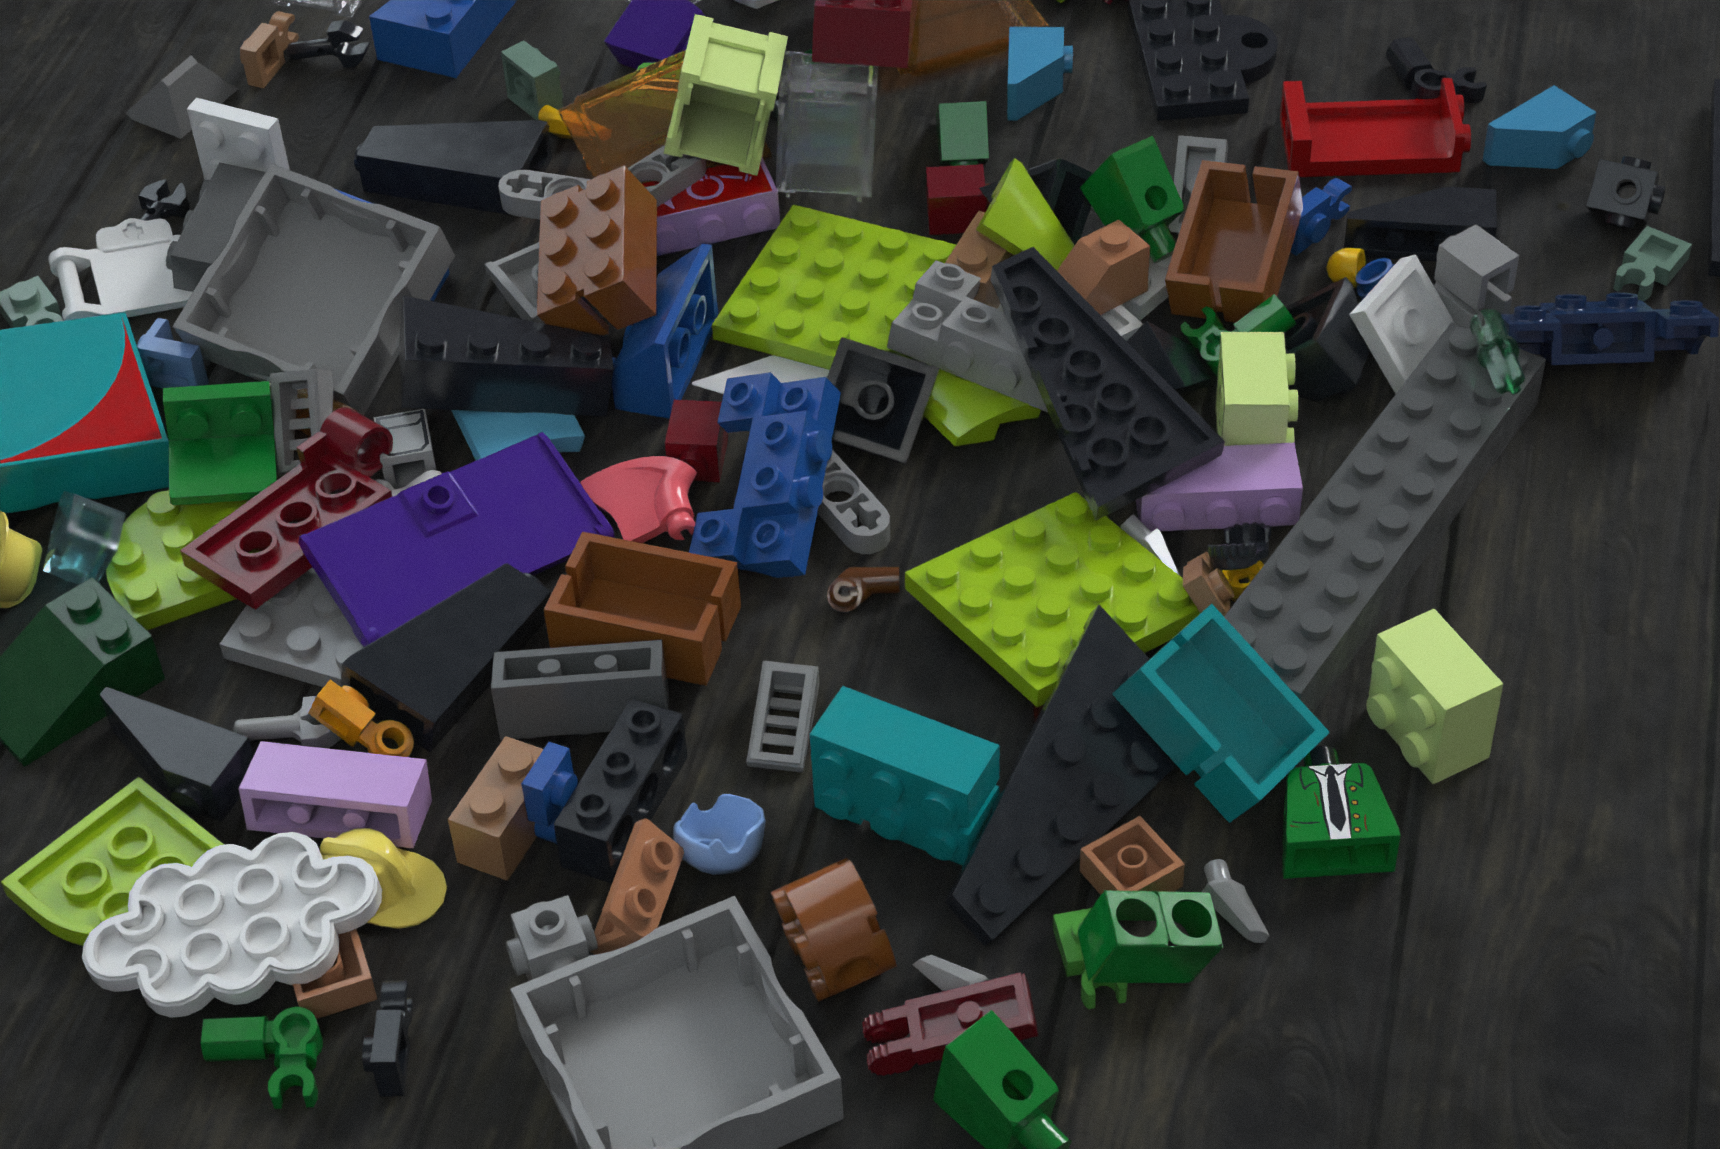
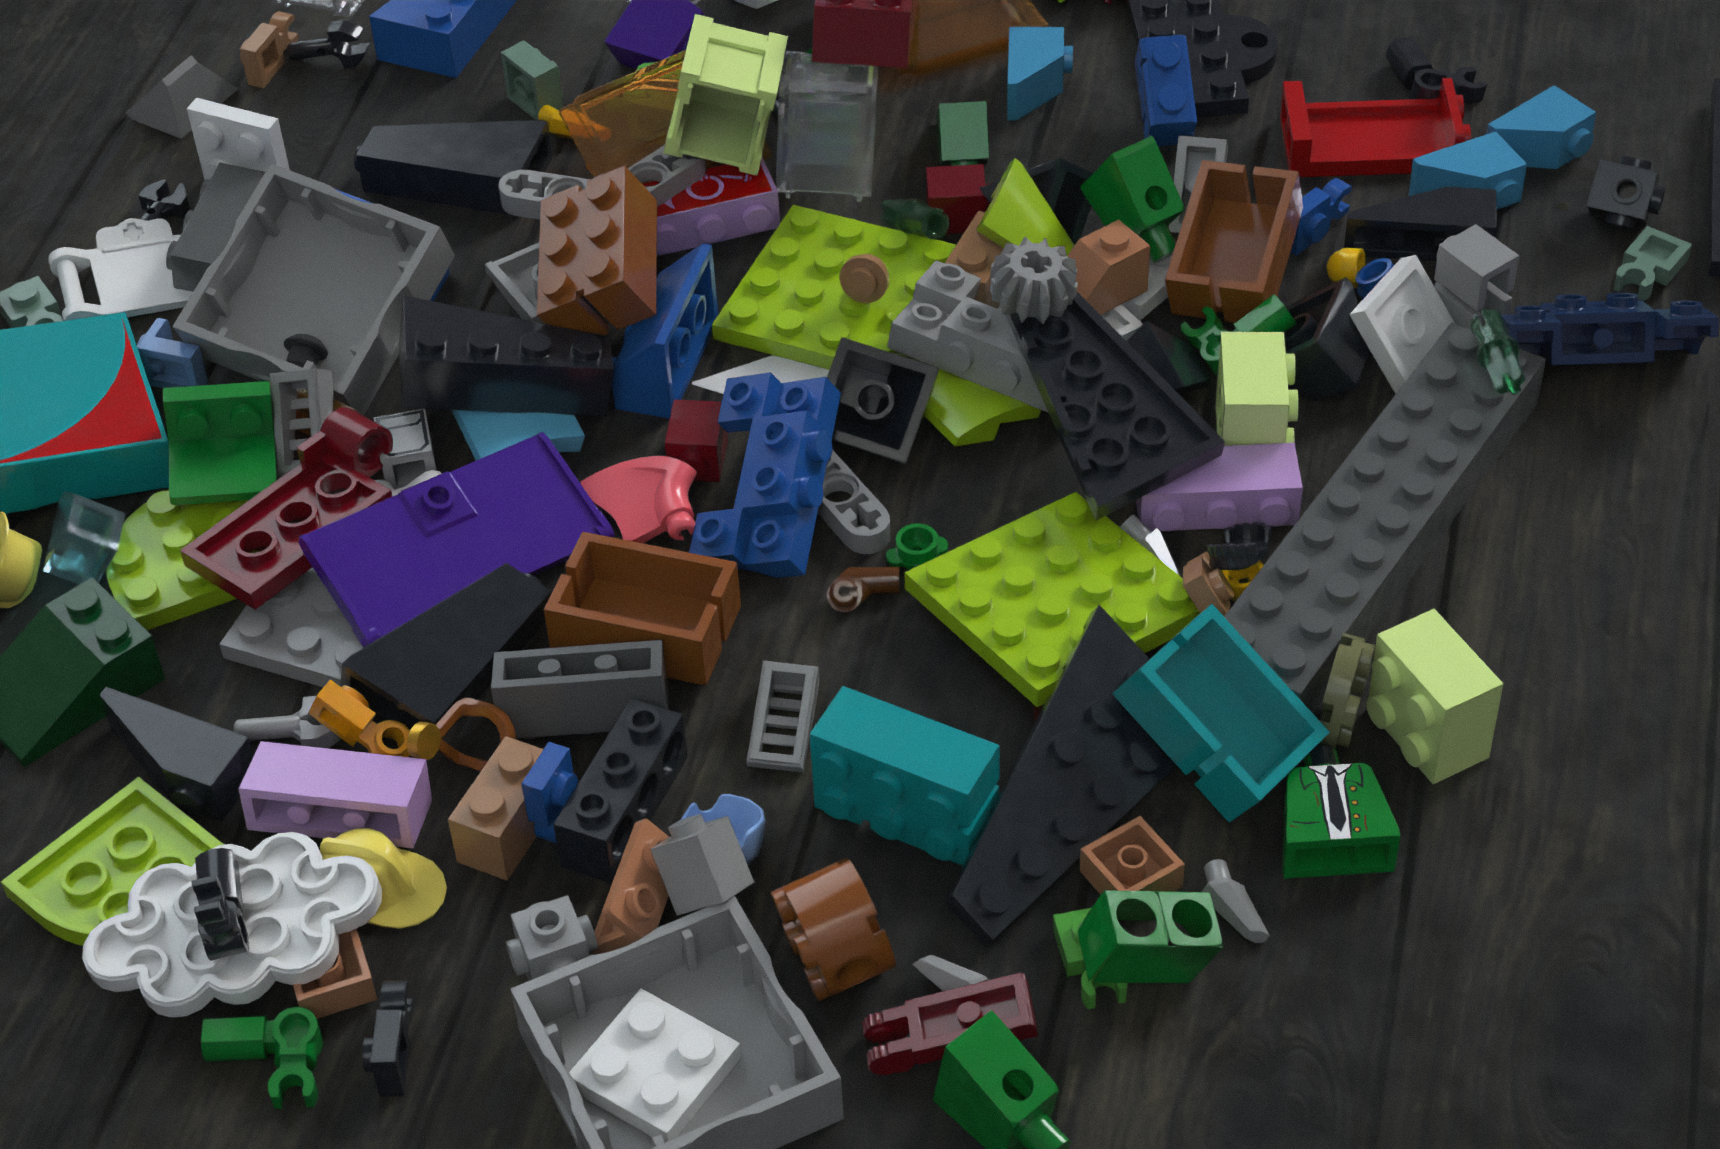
(220, 904): none -> black bar
(304, 348): none -> black piece
(426, 740): none -> dark orange piece
(655, 1066): none -> white plate
(701, 863): none -> light grey brick
(864, 278): none -> medium nougat plate
(915, 217): none -> clear green axle
(916, 546): none -> green plate
(1033, 280): none -> light grey gear
(1165, 88): none -> blue brick
(1346, 678): none -> olive plate
(1476, 163): none -> dark azure slope

